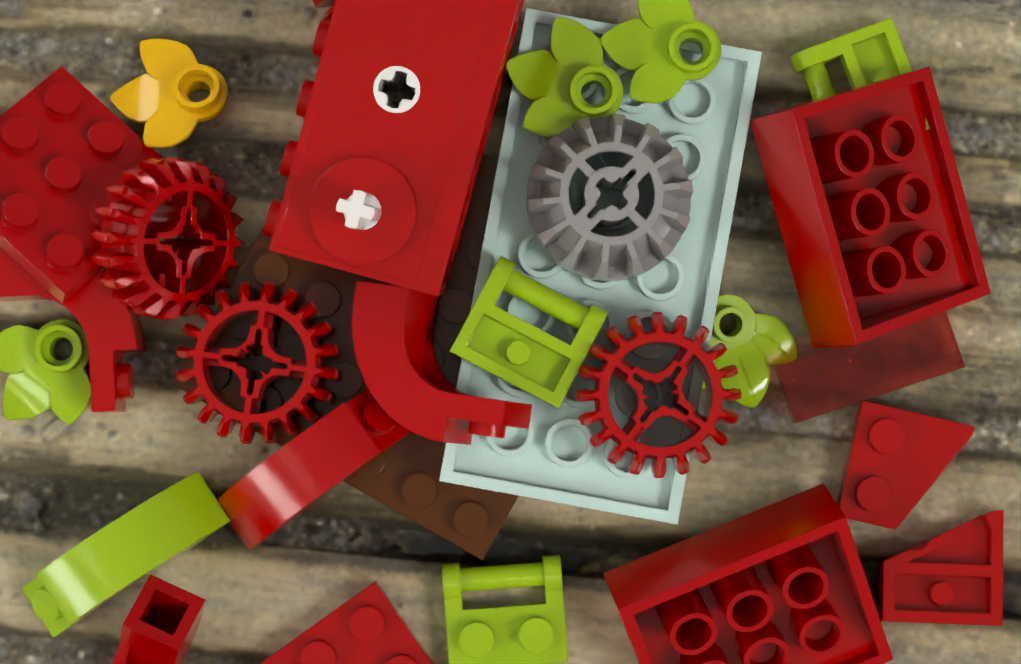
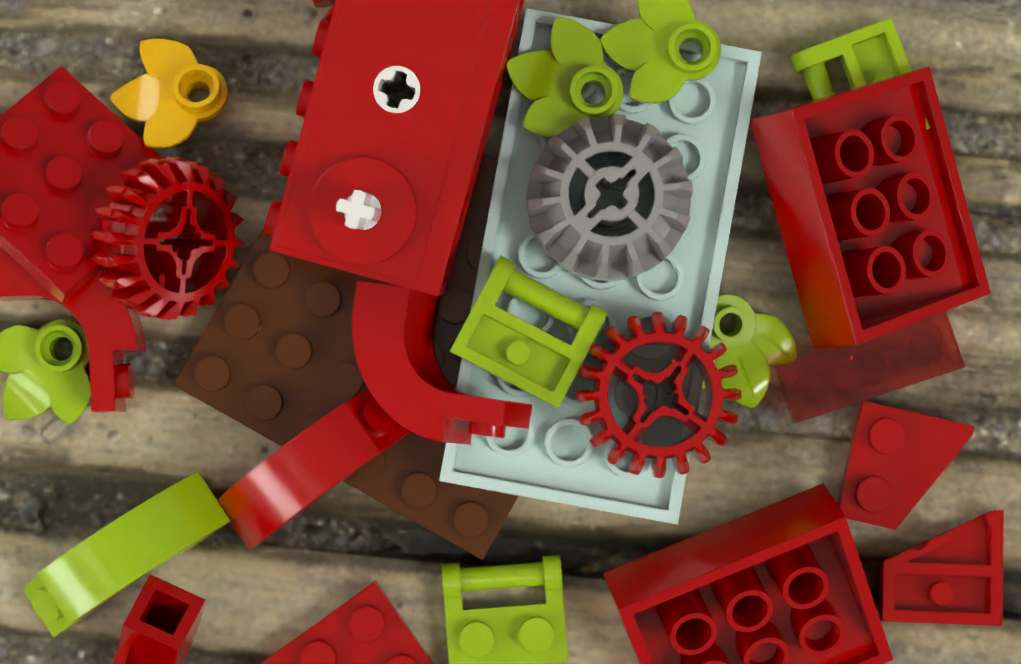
(255, 390): red gear -> none

